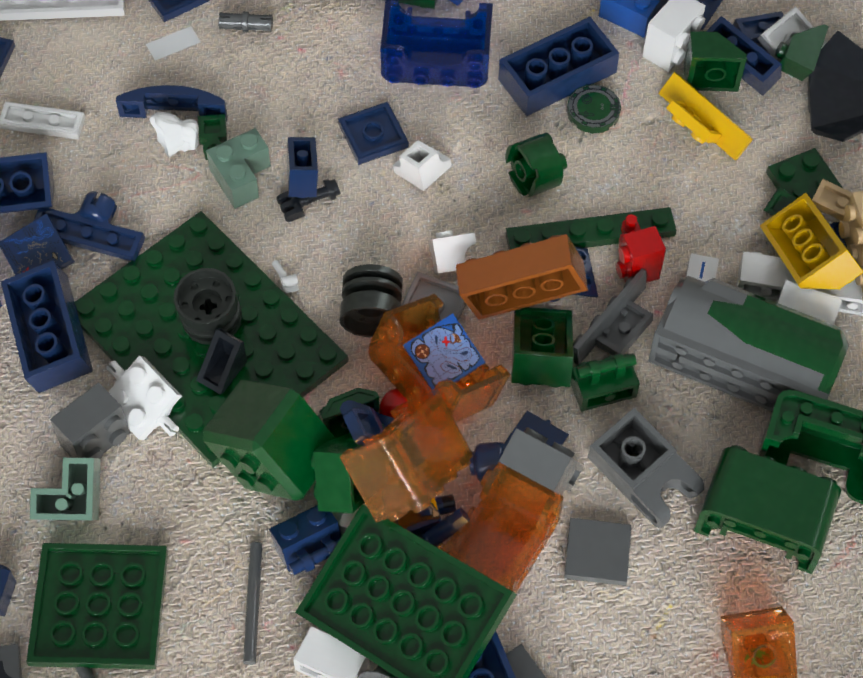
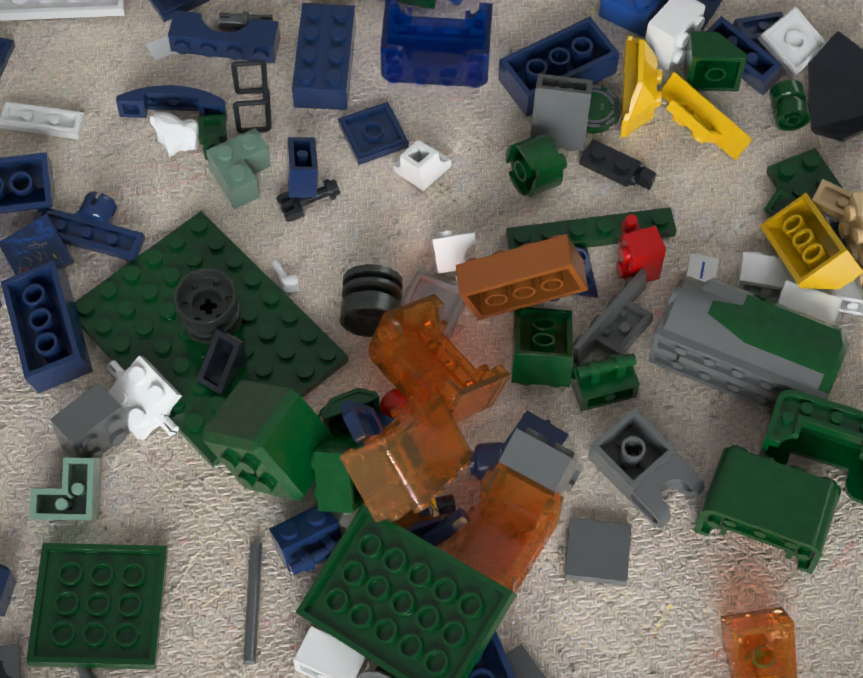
(254, 42): none -> dark blue arch
(264, 89): none -> black piece
(324, 56): none -> dark blue brick
(444, 352): tile -> none
(562, 110): none -> dark grey brick
(616, 166): none -> black hinge
(639, 85): none -> yellow wedge
(789, 105): none -> dark green wheel
(801, 52): dark green slope -> none

